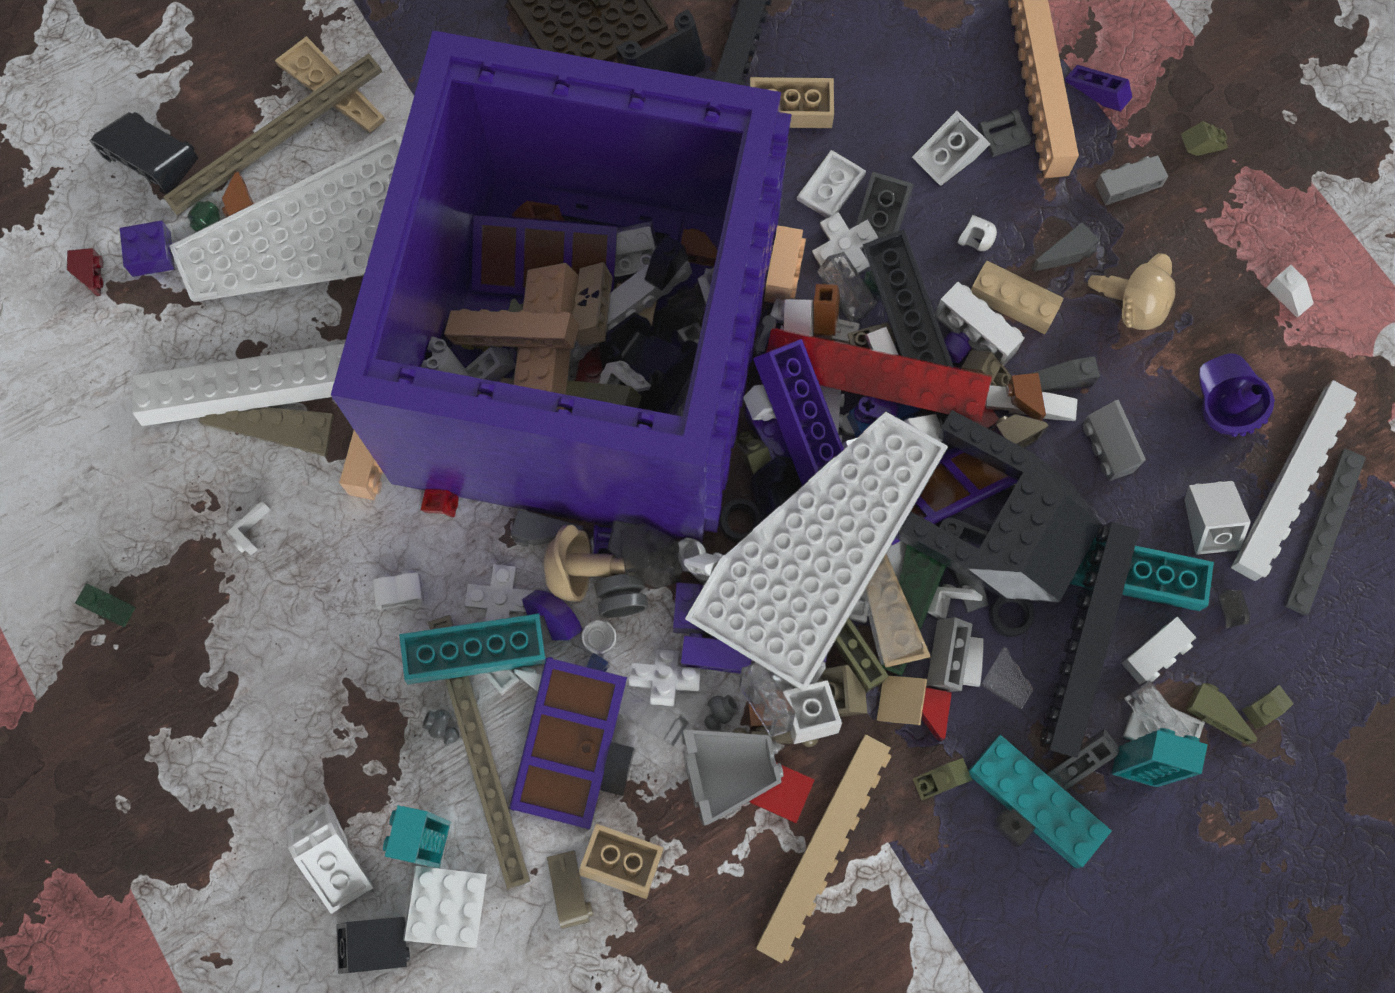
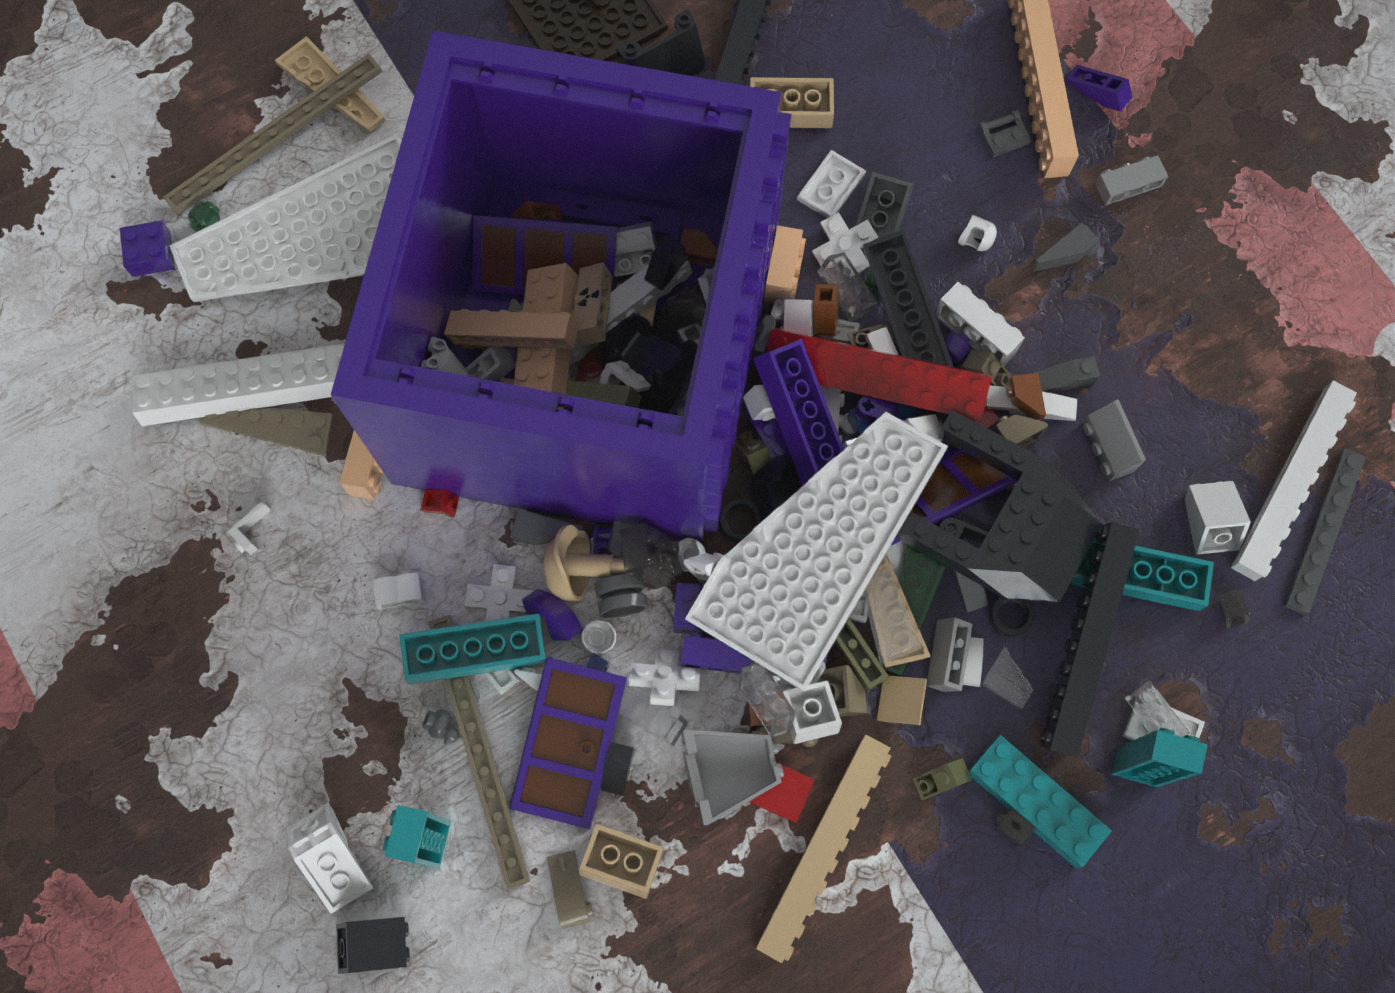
(86, 268): dark red slope -> none
(105, 605): clear green slope -> none
(145, 150): black windscreen -> none
(236, 196): dark orange slope -> none
(445, 907): white plate -> none
(722, 711): dark grey animal -> none
(936, 711): red slope -> none
(942, 597): white bracket -> none
(950, 149): white slope -> none
(1016, 297): tan slope -> none
(1092, 755): dark grey slope -> none
(1145, 295): tan piece -> none
(1159, 651): white brick -> none
(1204, 139): olive slope -> none
(1217, 711): olive slope -> none
(1234, 396): dark purple piece -> none
(1268, 707): olive slope -> none
(1292, 291): white slope -> none

